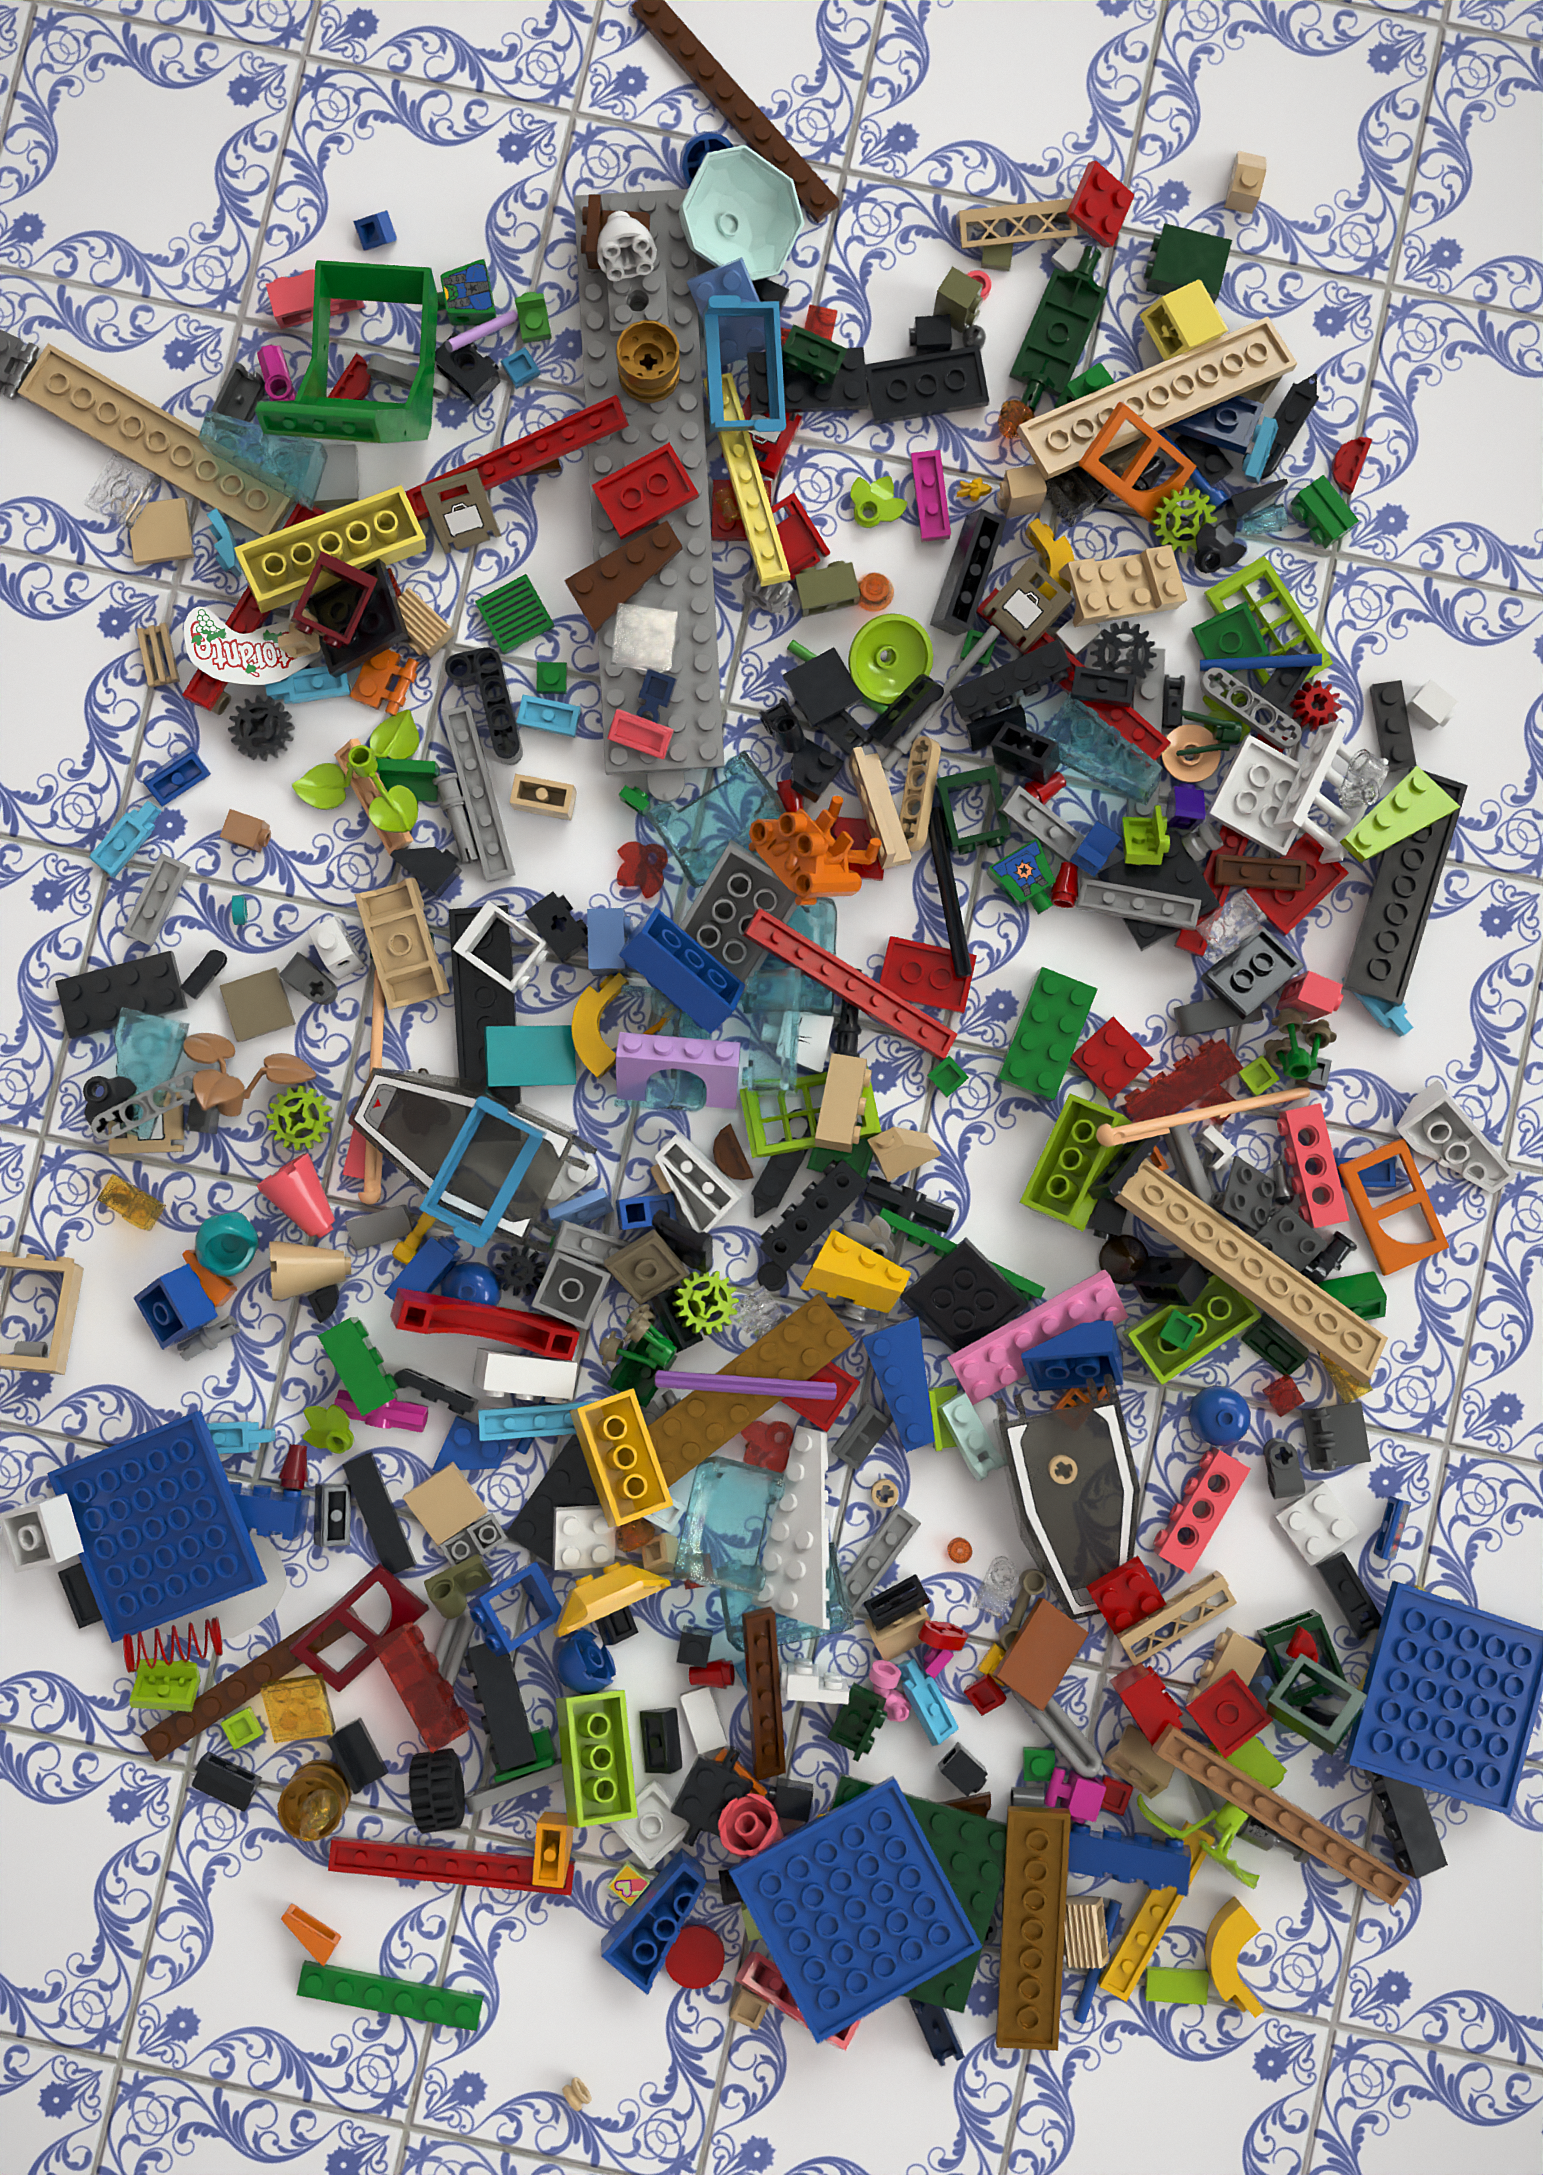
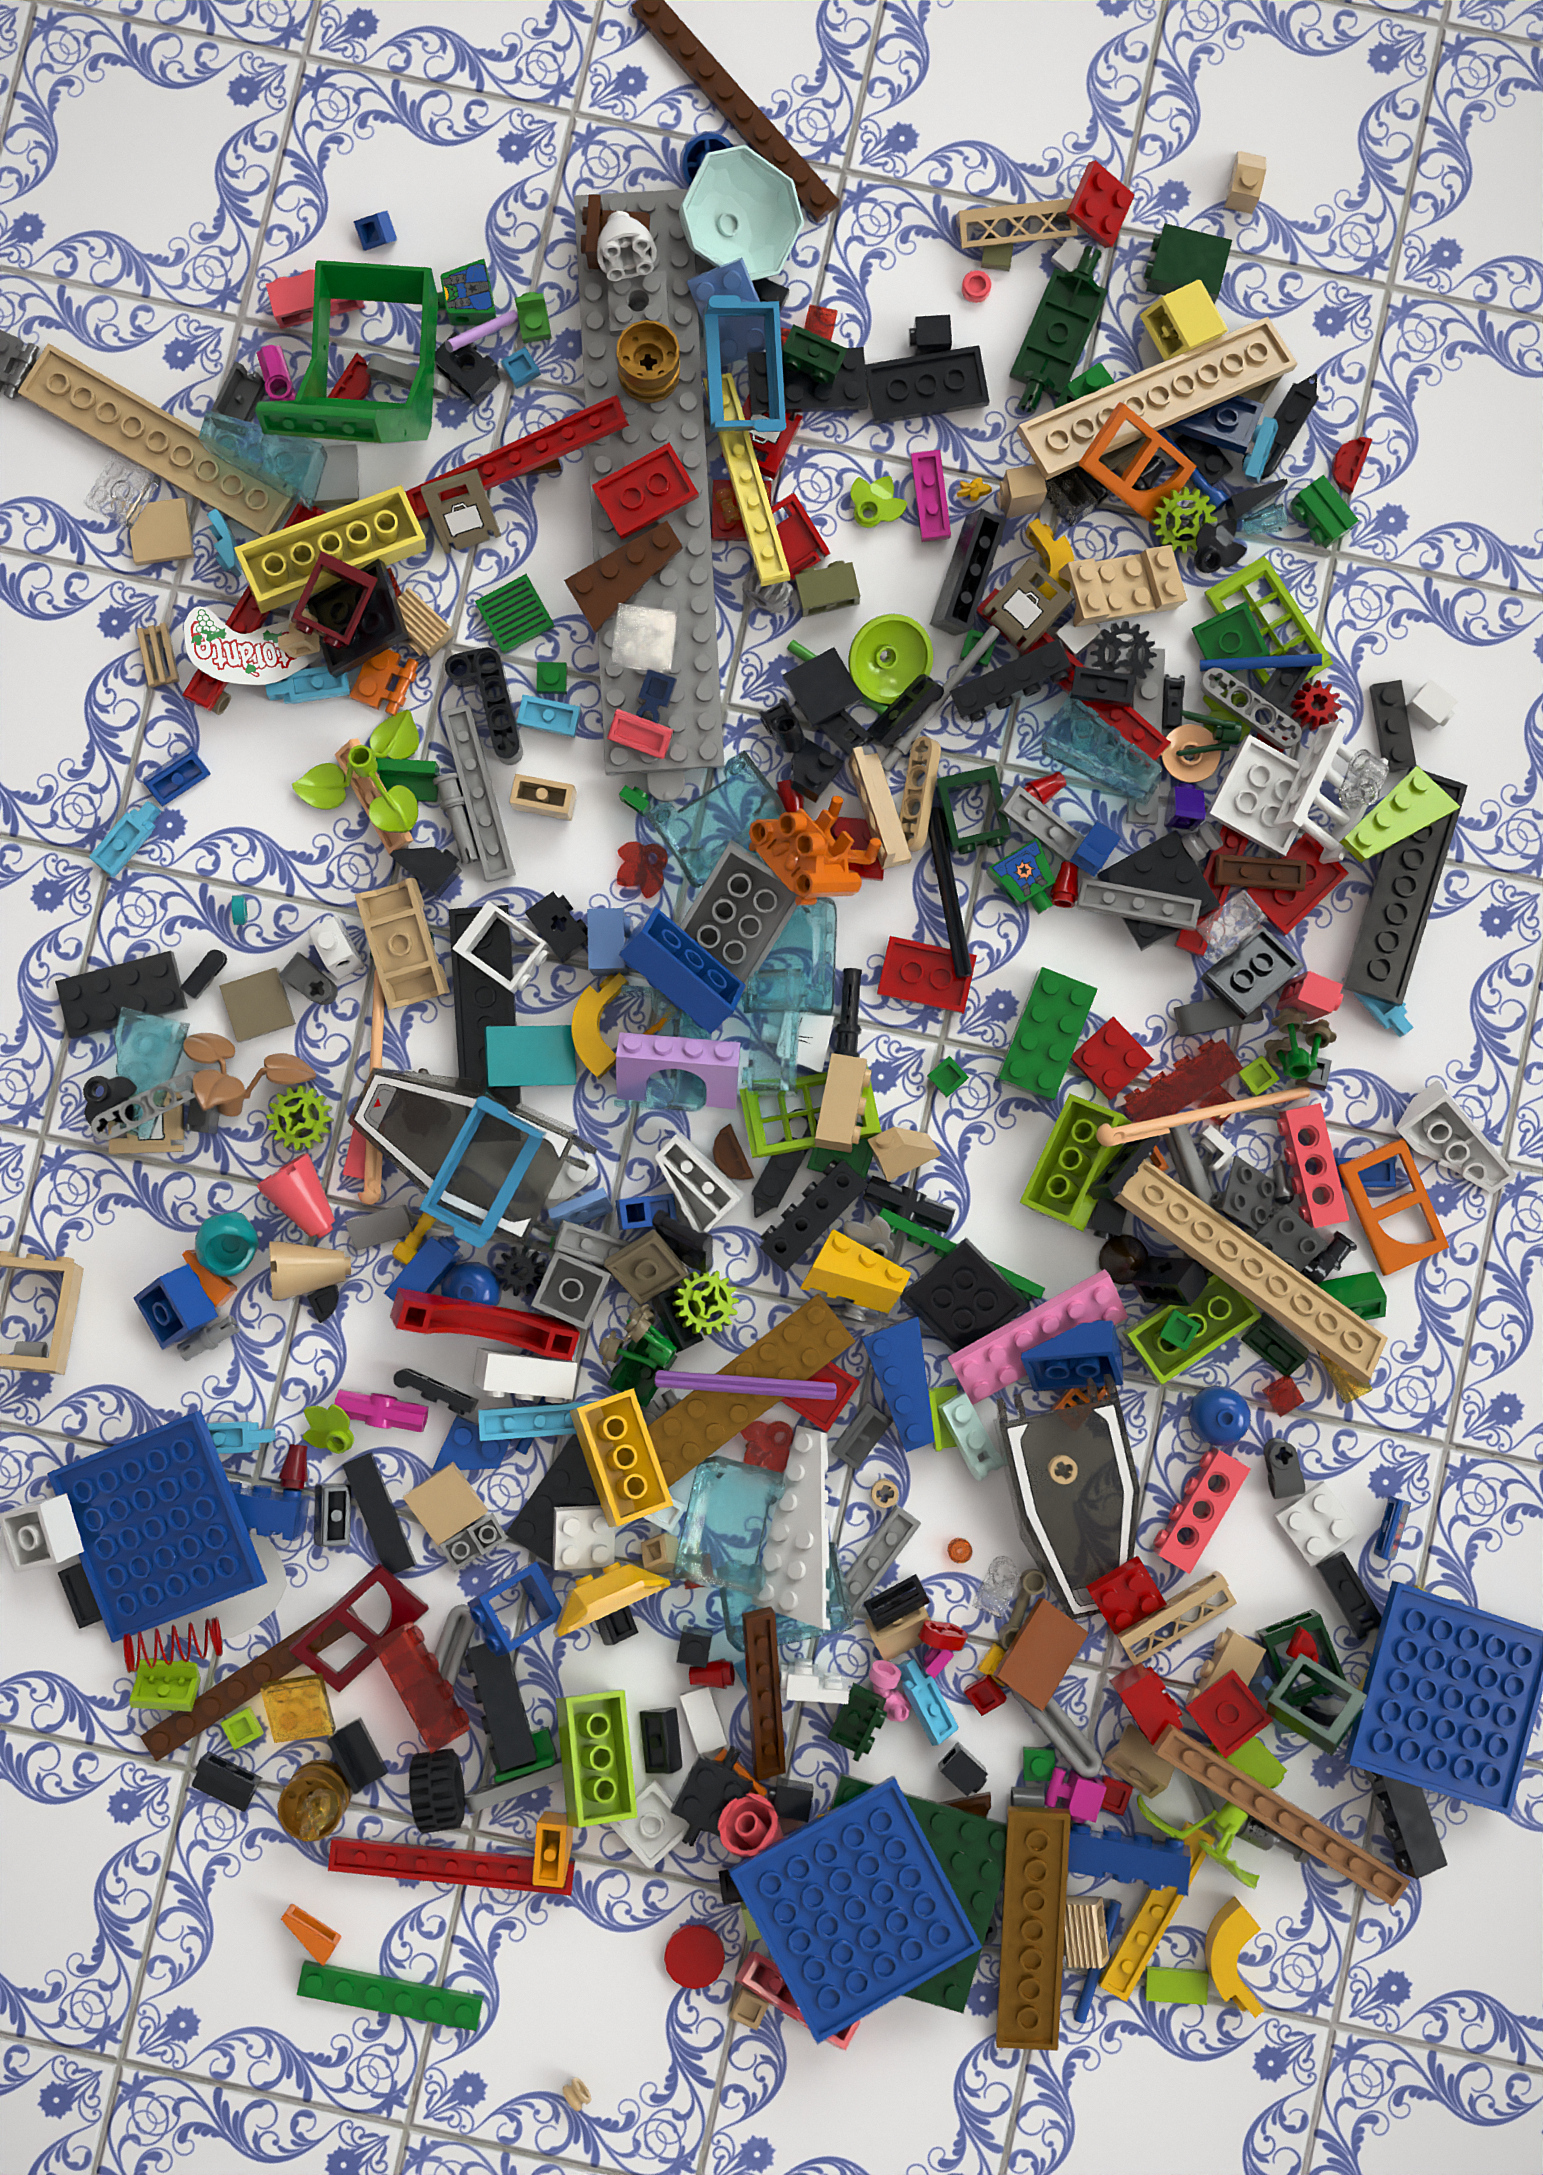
(131, 1202): clear yellow plate -> none
(156, 899): light grey plate -> none
(246, 831): medium nougat brick -> none
(268, 719): black gear -> none
(359, 1365): green wedge -> none
(450, 1587): olive plate -> none
(584, 1665): blue cylinder -> none
(628, 1883): tile -> none
(634, 1534): clear orange cone -> none
(652, 1924): blue wedge -> none
(660, 1179): tan tile -> none
(759, 1313): clear brick -> none
(771, 1276): black plate -> none
(850, 984): plate -> none
(875, 599): clear orange cone -> none
(938, 2031): dark blue hinge -> none
(960, 299): olive brick -> none
(979, 340): dark grey hinge -> none
(983, 731): black tile -> none
(1011, 416): clear orange cone -> none
(1025, 753): black brick -> none
(1145, 838): lime bracket -> none
(1336, 1436): dark grey hinge -> none

